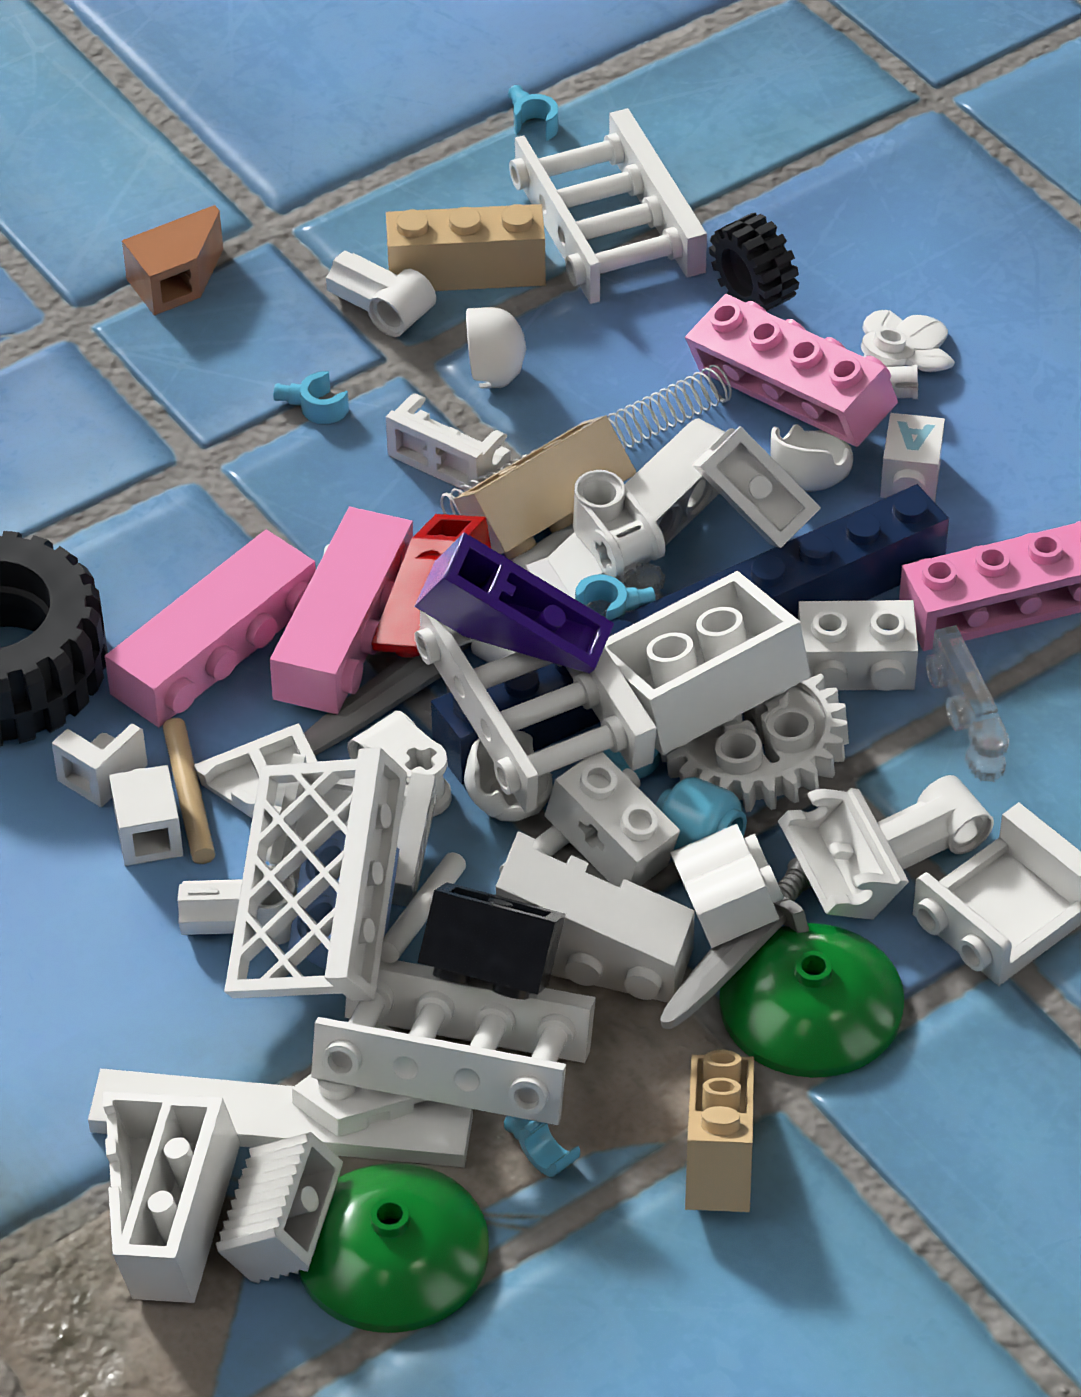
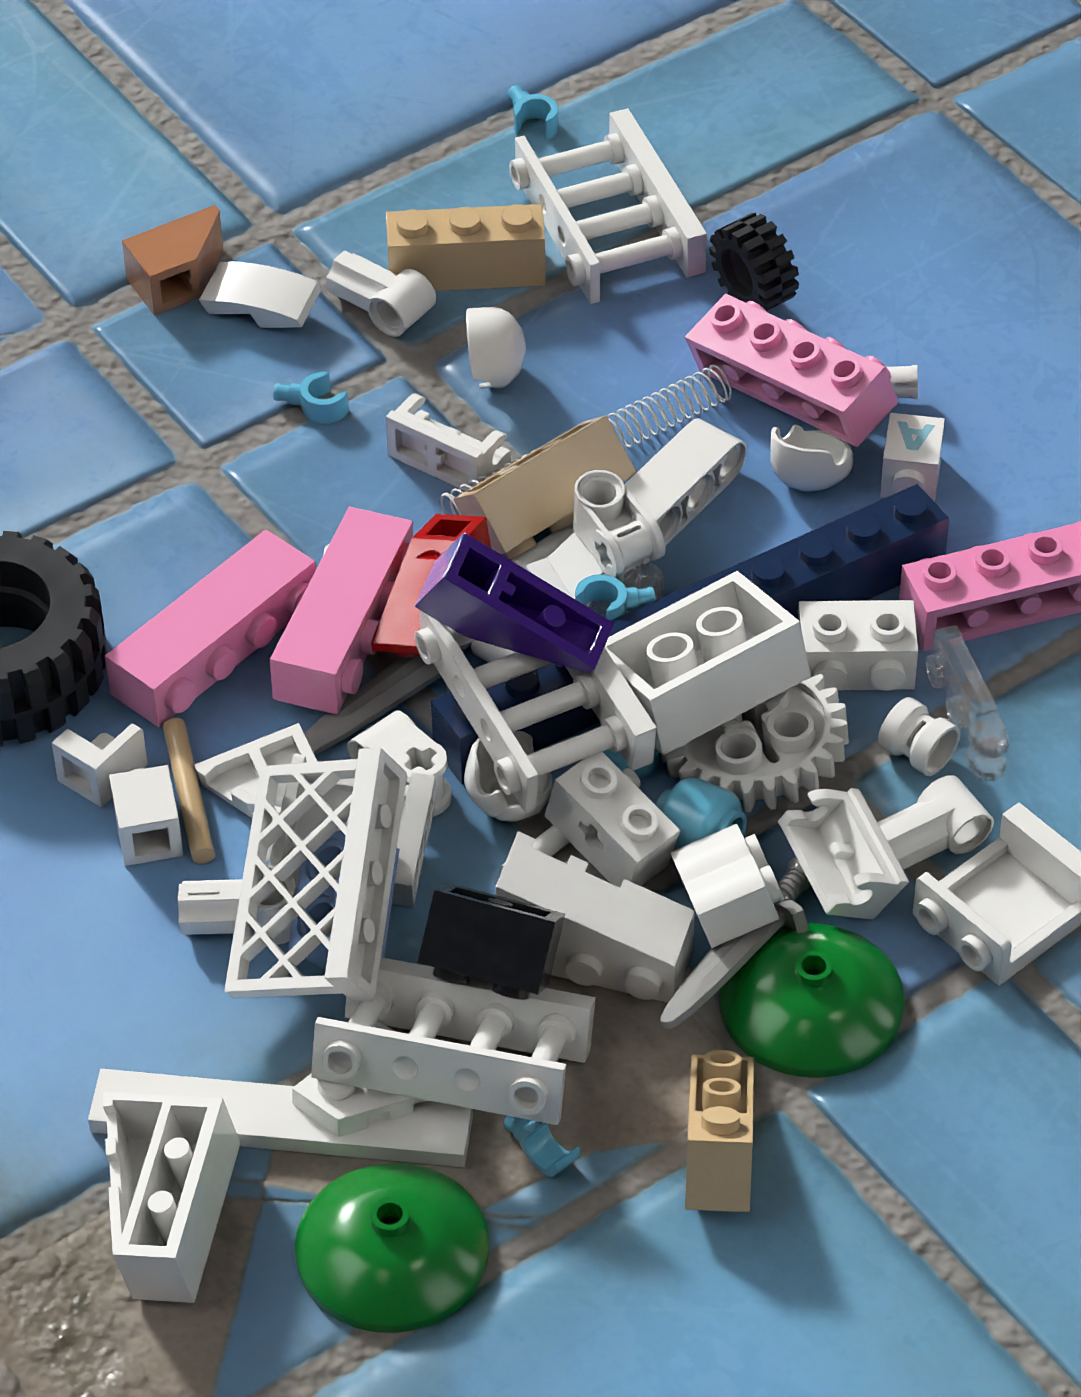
(267, 293): none -> white slope
(280, 1207): white brick -> none
(418, 909): white bar -> none
(756, 486): white panel -> none
(906, 341): white plate -> none
(919, 736): none -> white wheel

